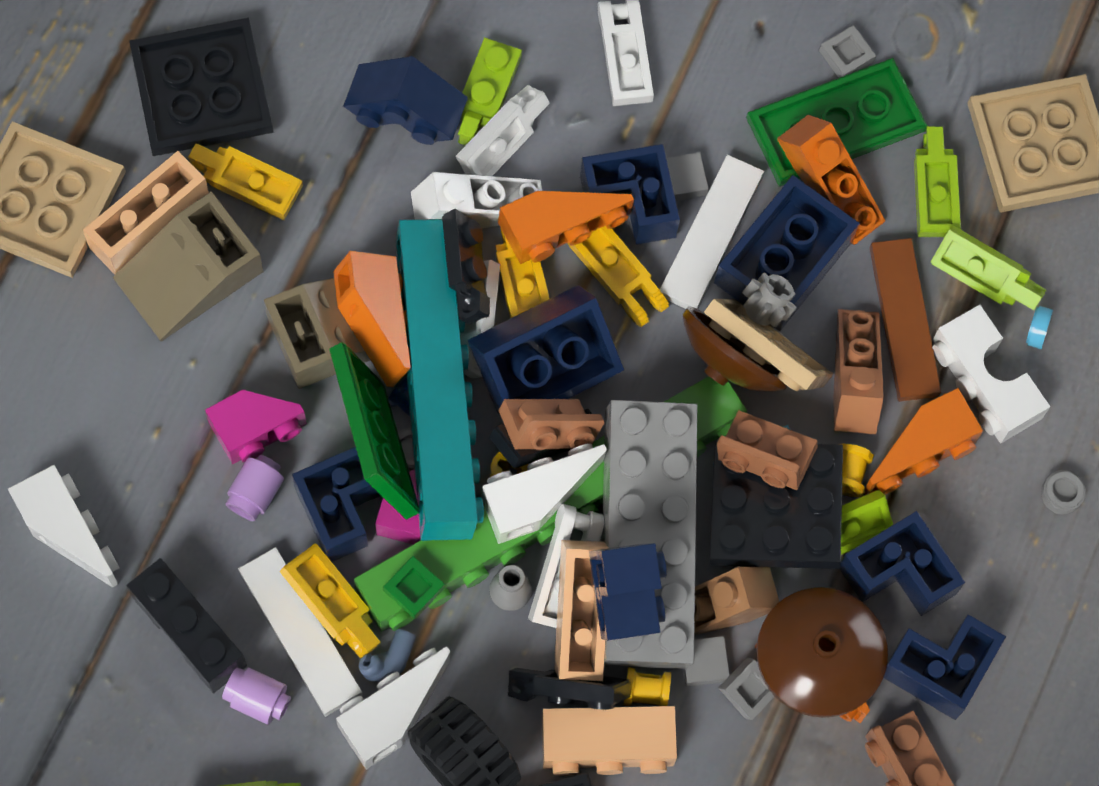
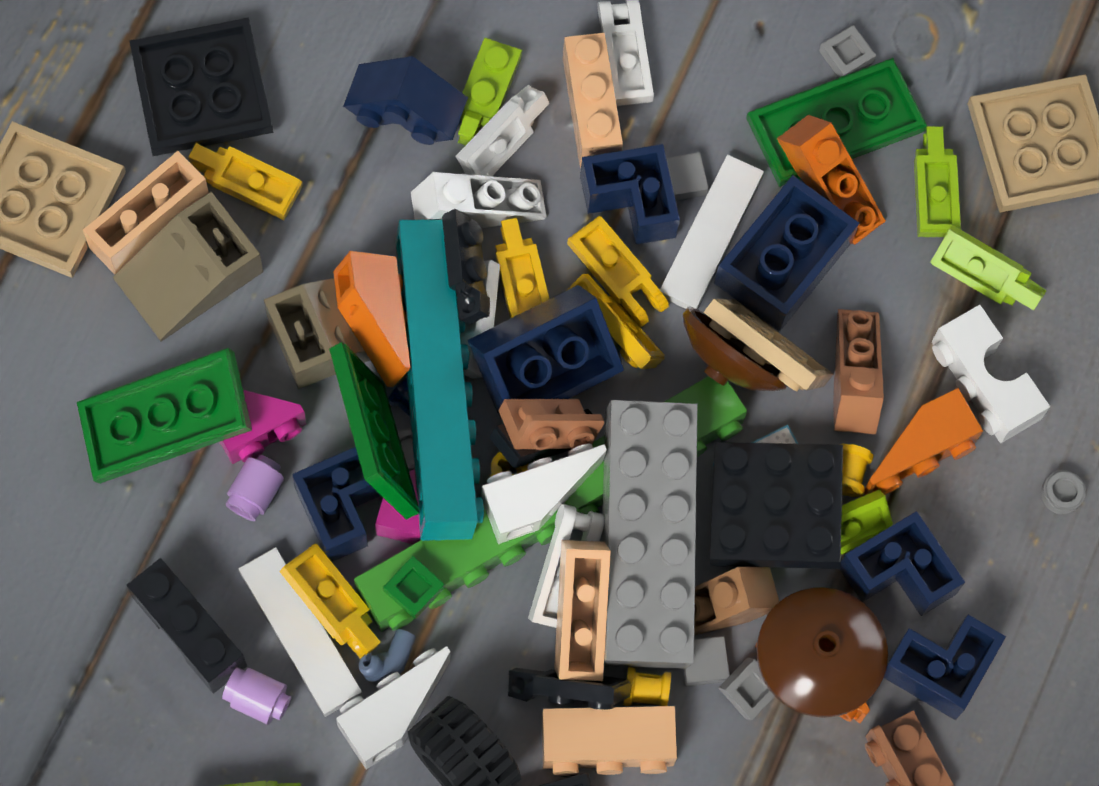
(54, 519): white slope -> none
(164, 416): none -> green tile
(510, 597): light grey cone -> none
(553, 218): orange slope -> none
(591, 95): none -> light nougat brick
(626, 589): dark blue brick -> none
(635, 343): none -> yellow hinge
(766, 450): nougat bracket -> none
(769, 299): light grey gear -> none
(905, 320): dark orange tile -> none
(1039, 327): medium azure tile -> none

